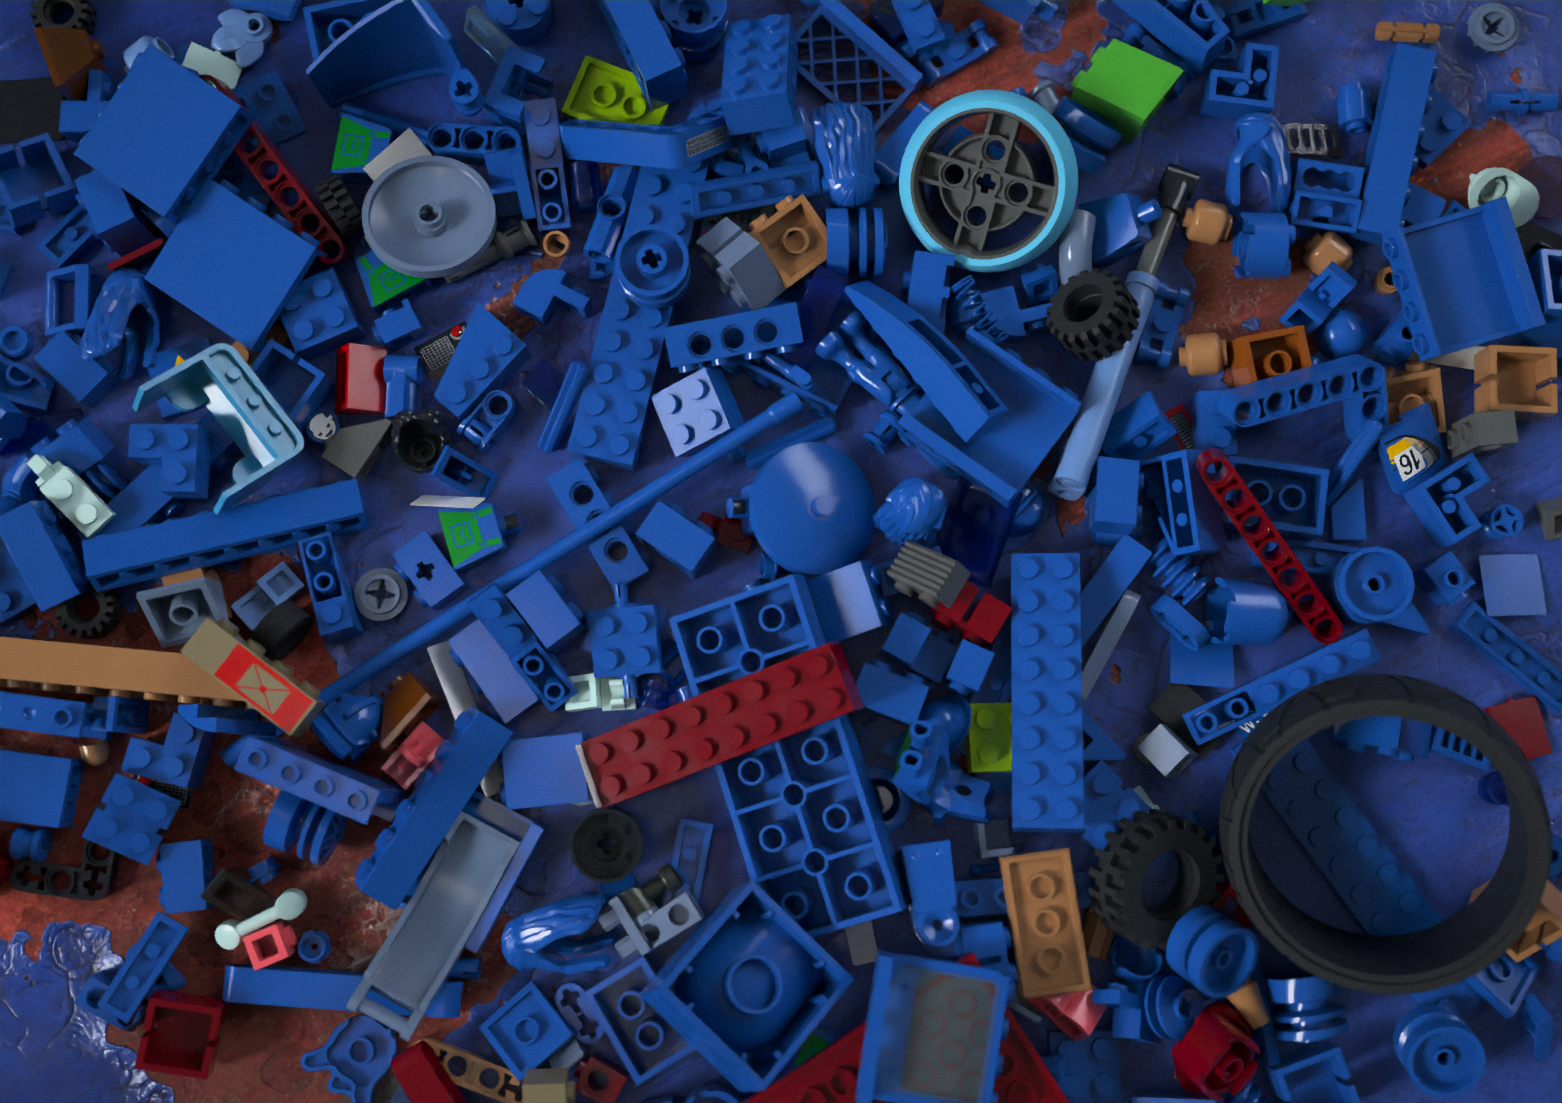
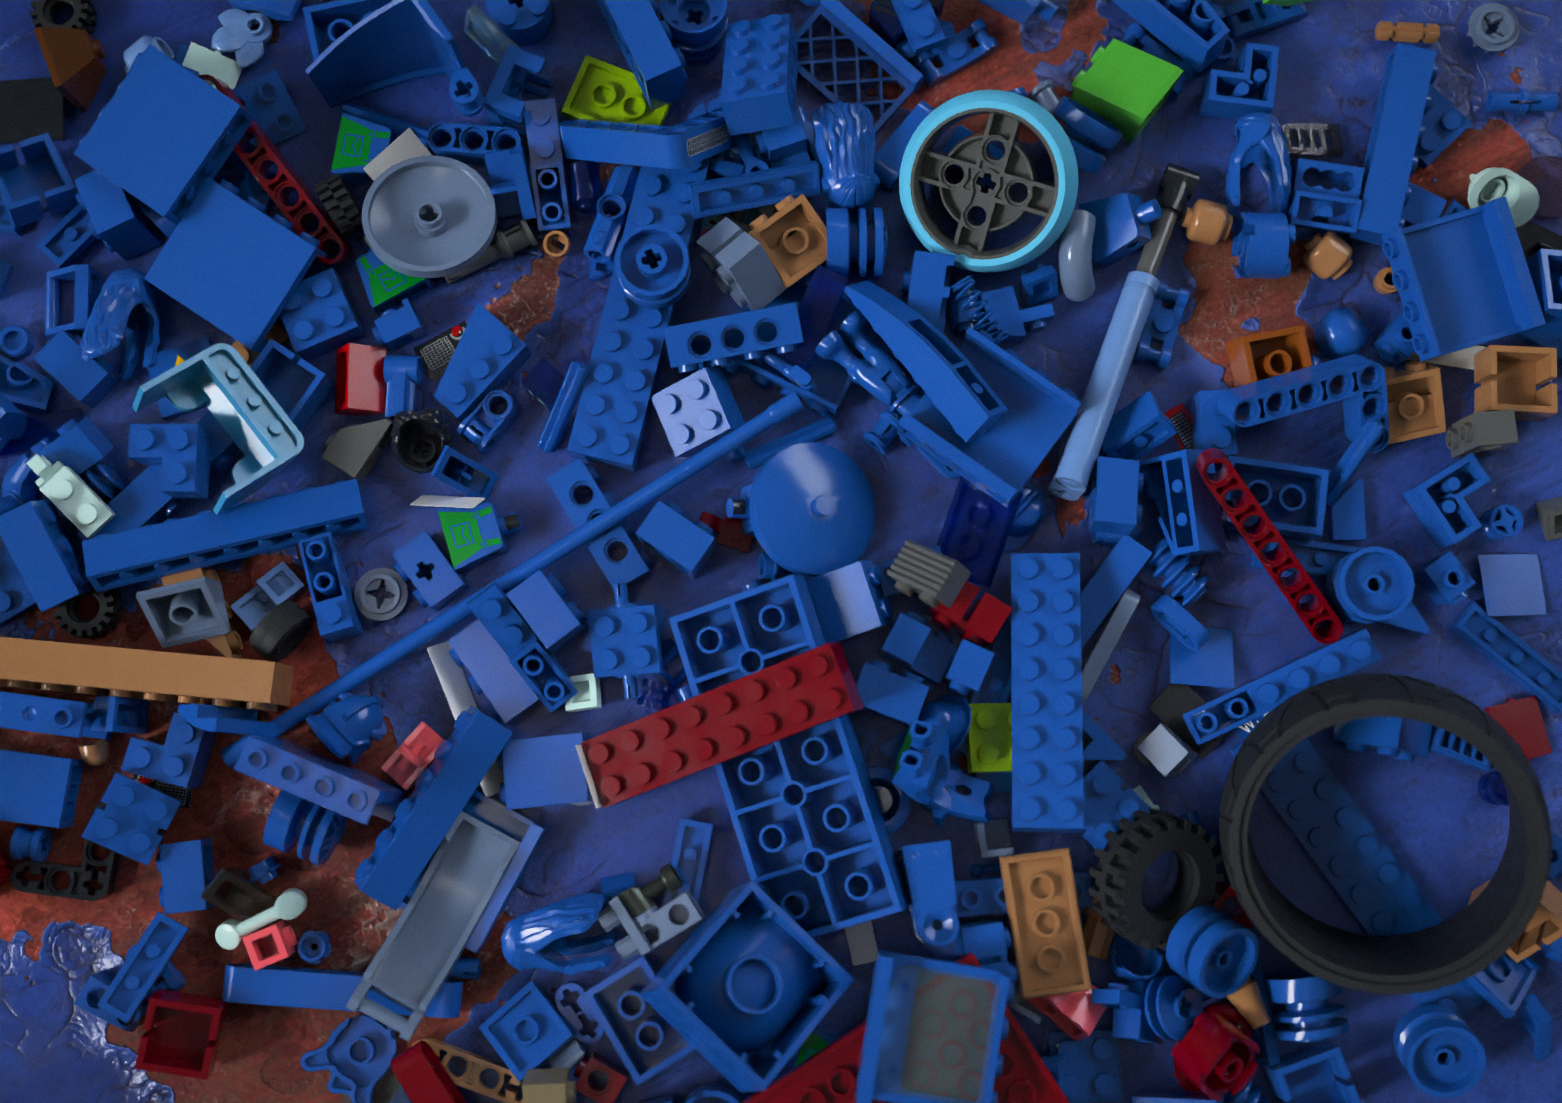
(80, 116): blue brick -> none
(139, 255): dark red piece -> none
(253, 676): dark tan brick -> none
(322, 426): tile -> none
(406, 708): reddish brown slope -> none
(546, 290): blue brick -> none
(592, 858): black wheel -> none
(613, 695): light aqua tile -> none
(912, 512): blue hair -> none
(1109, 326): black tyre -> none
(1203, 354): medium nougat head -> none
(1245, 612): blue cylinder -> none
(1318, 298): blue brick -> none
(1354, 108): blue brick -> none
(1411, 449): blue slope -> none

